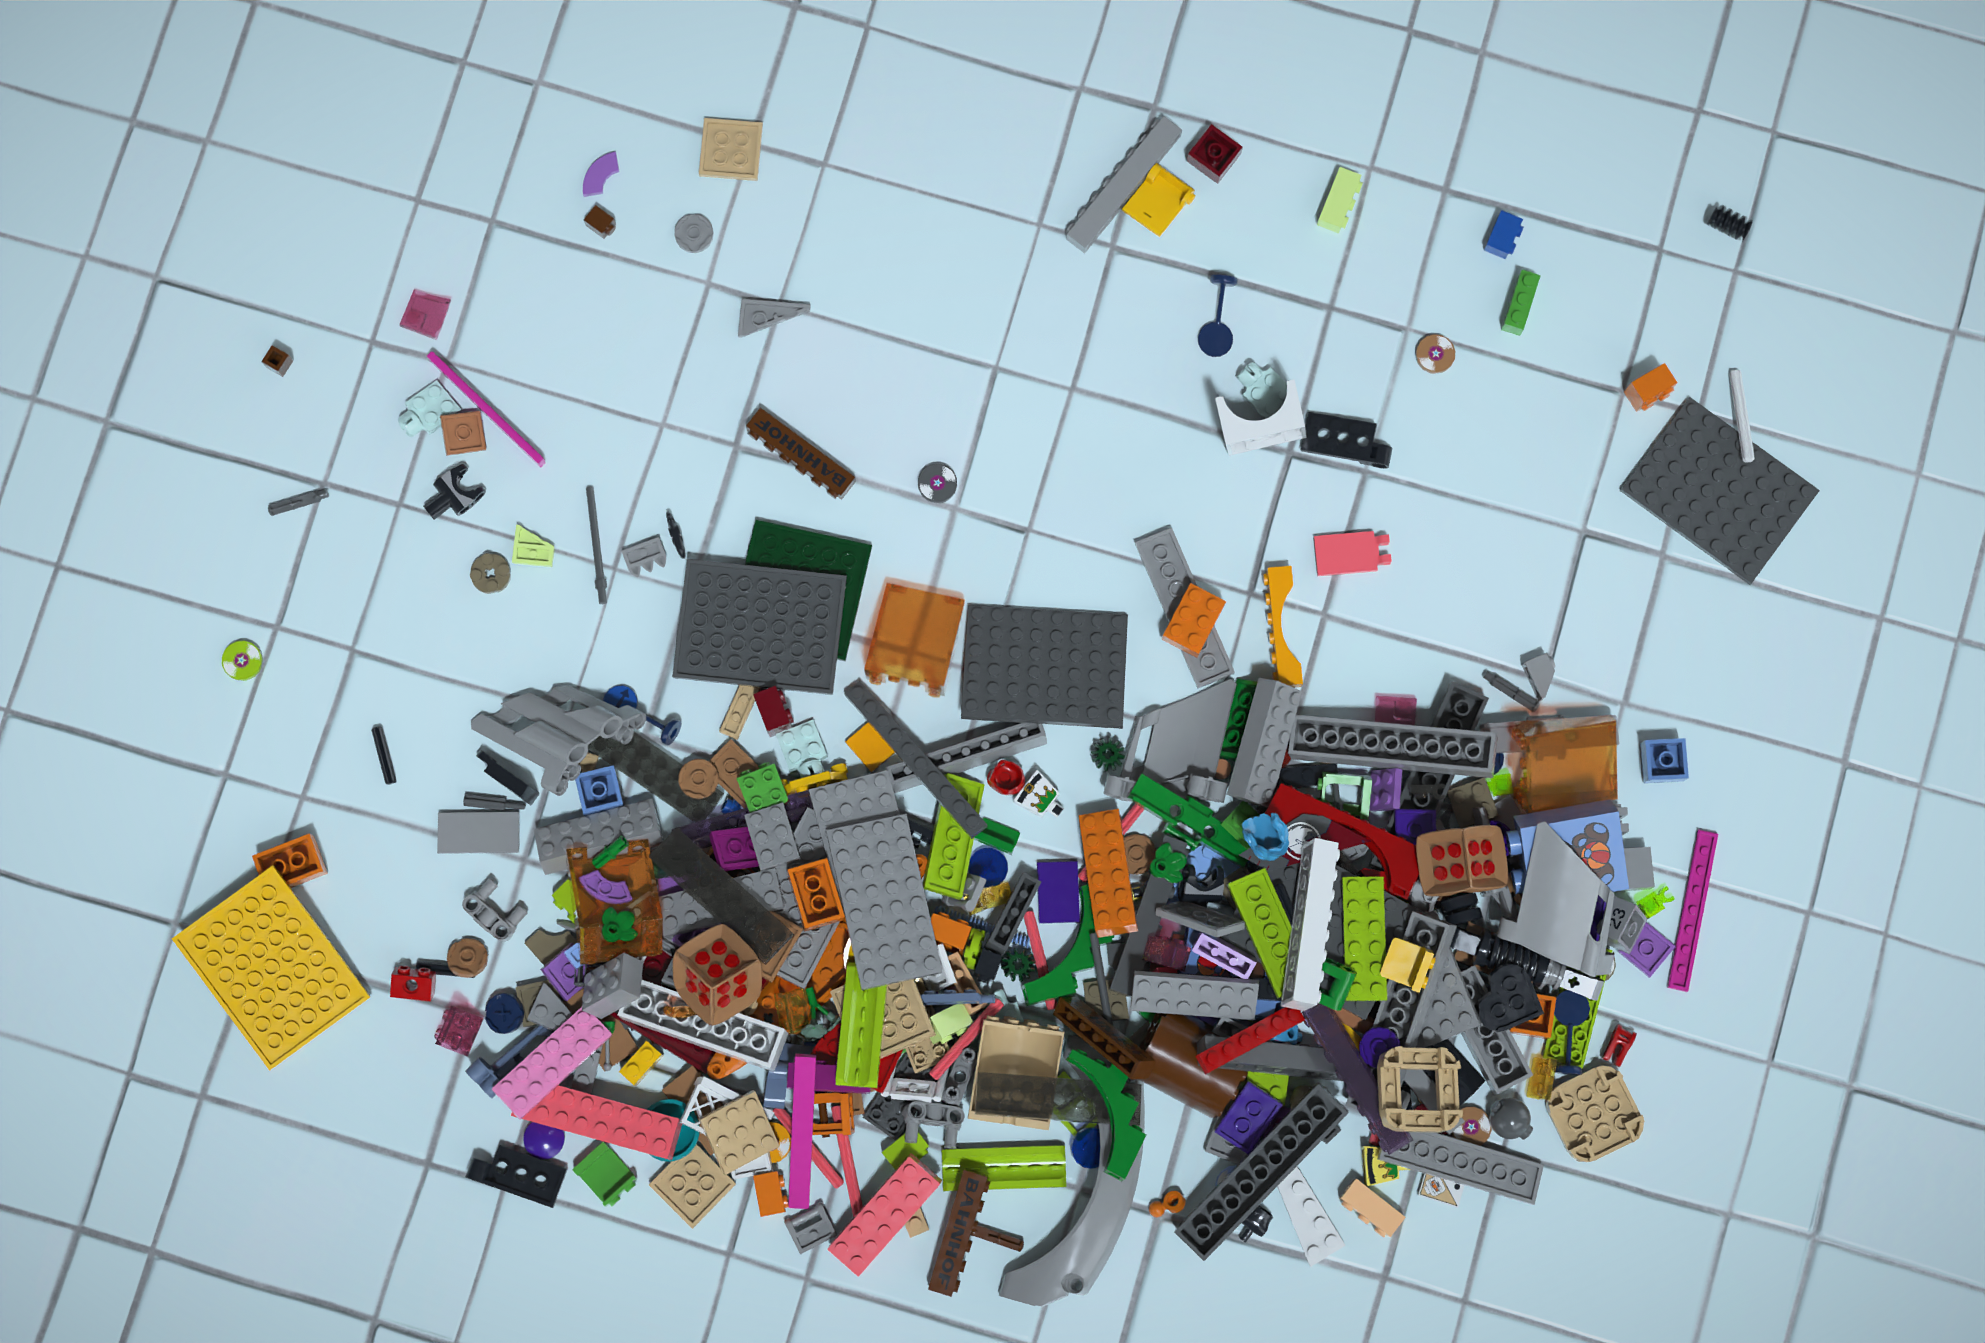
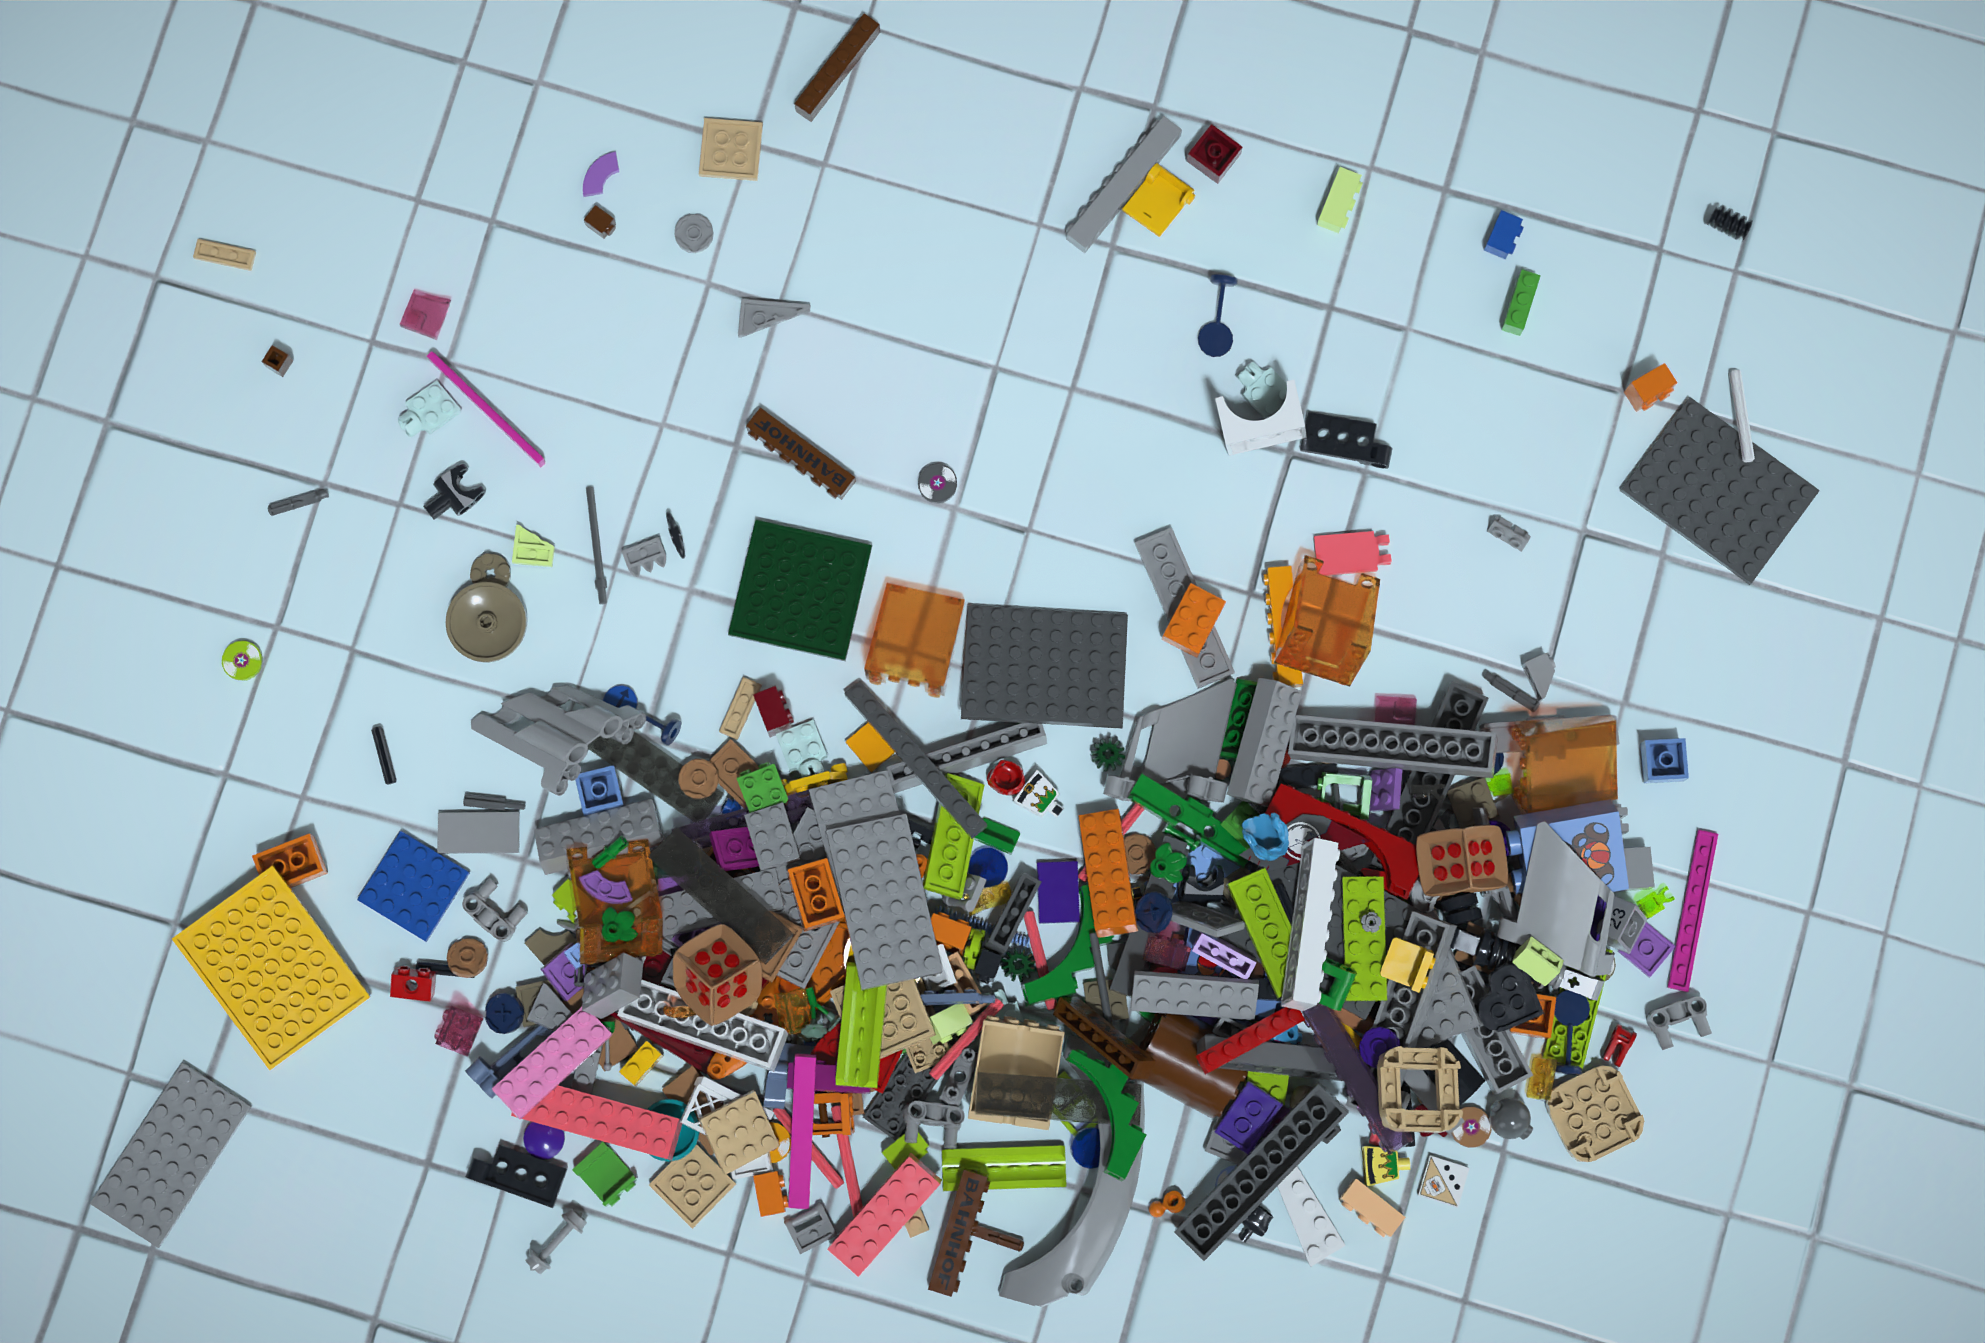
(170, 1155): none -> light grey plate
(224, 254): none -> tan tile
(413, 886): none -> blue plate
(463, 433): nougat tile -> none
(486, 622): none -> dark tan dish
(507, 779): black piece -> none
(574, 1220): none -> light grey piece
(589, 762): tan tile -> none
(759, 627): dark grey plate -> none
(837, 67): none -> reddish brown brick
(915, 1089): white plate -> none
(1153, 912): none -> dark blue tile
(1328, 624): none -> clear orange windscreen
(1371, 916): none -> light grey plate
(1412, 823): dark purple tile -> none
(1435, 354): medium nougat tile -> none
(1469, 1165): light grey plate -> none
(1516, 538): none -> light grey hinge
(1537, 961): none -> yellowish green brick
(1677, 1013): none -> light grey piece

